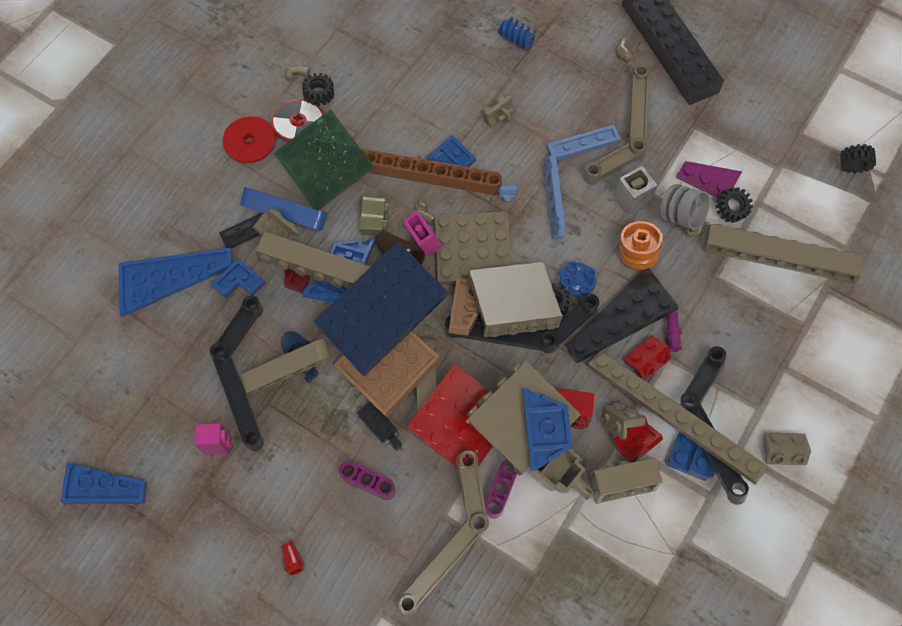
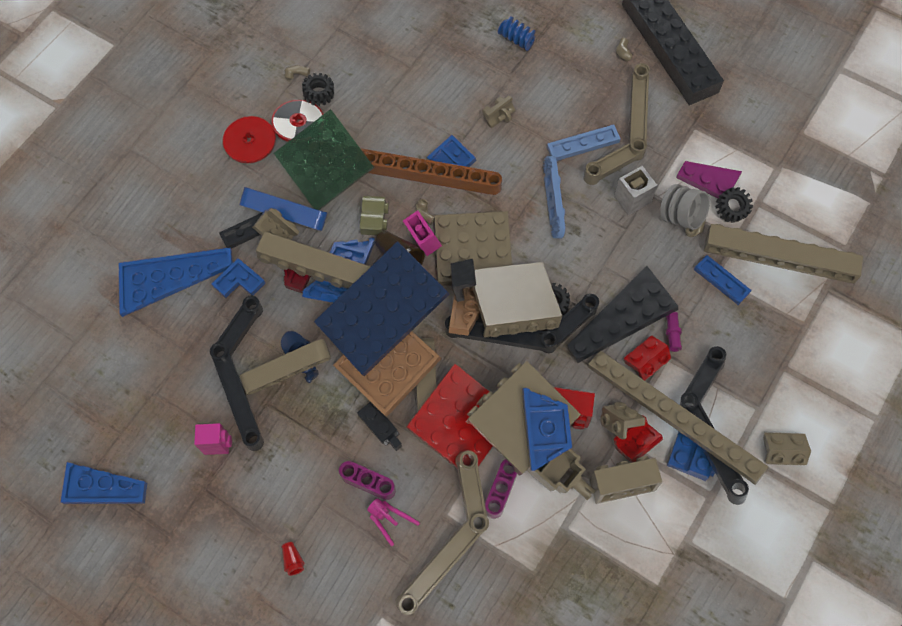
(380, 510): none -> dark pink plant
(462, 277): none -> black panel
(507, 192): medium blue plate -> none
(578, 278): blue dish -> none
(640, 245): orange wheel -> none
(722, 279): none -> blue tile
(858, 158): black tyre -> none

